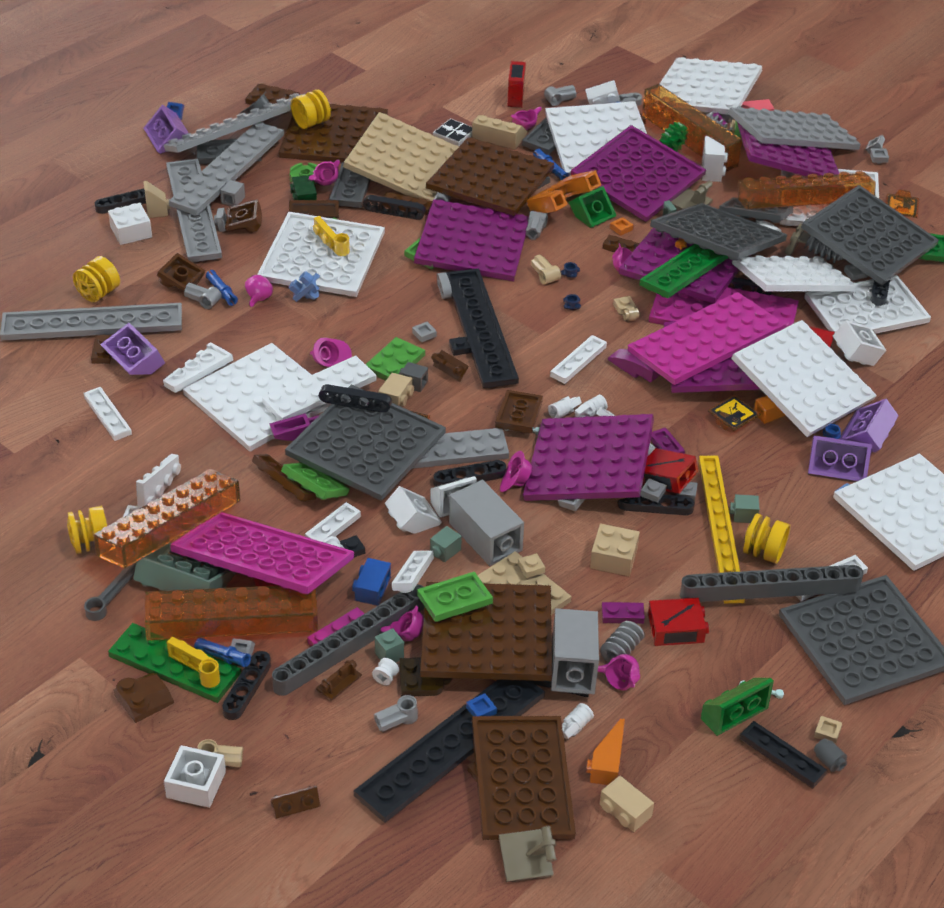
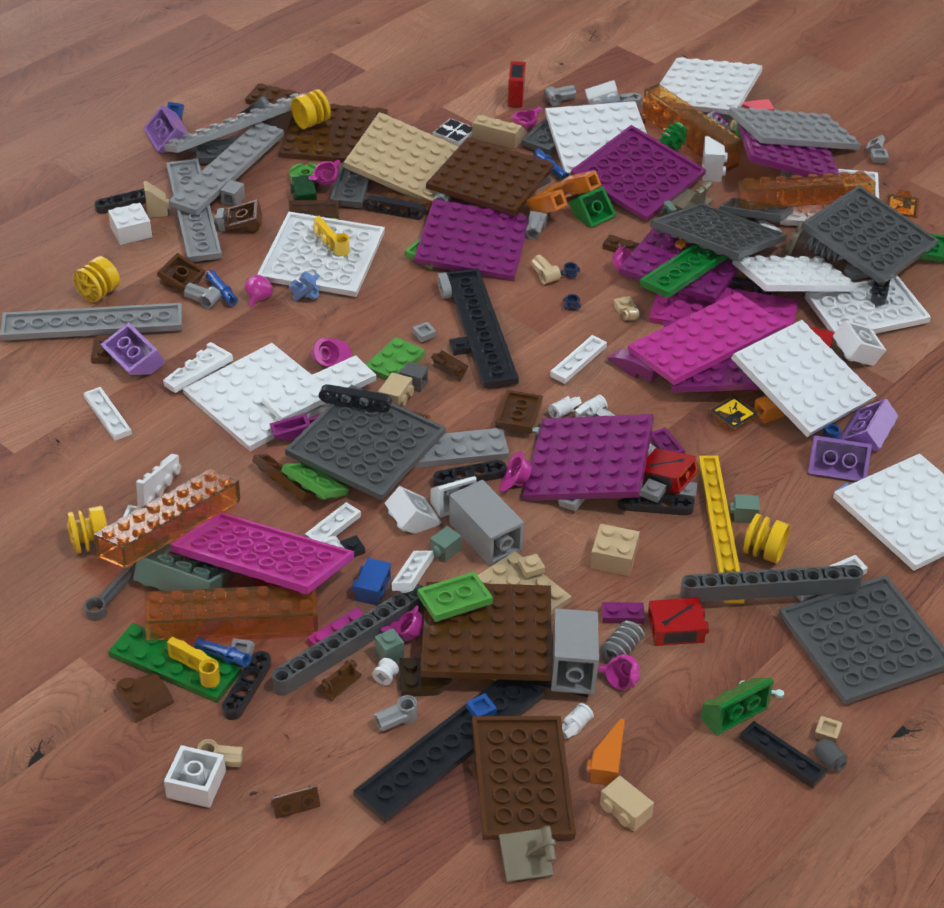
(621, 226): orange tile -> none

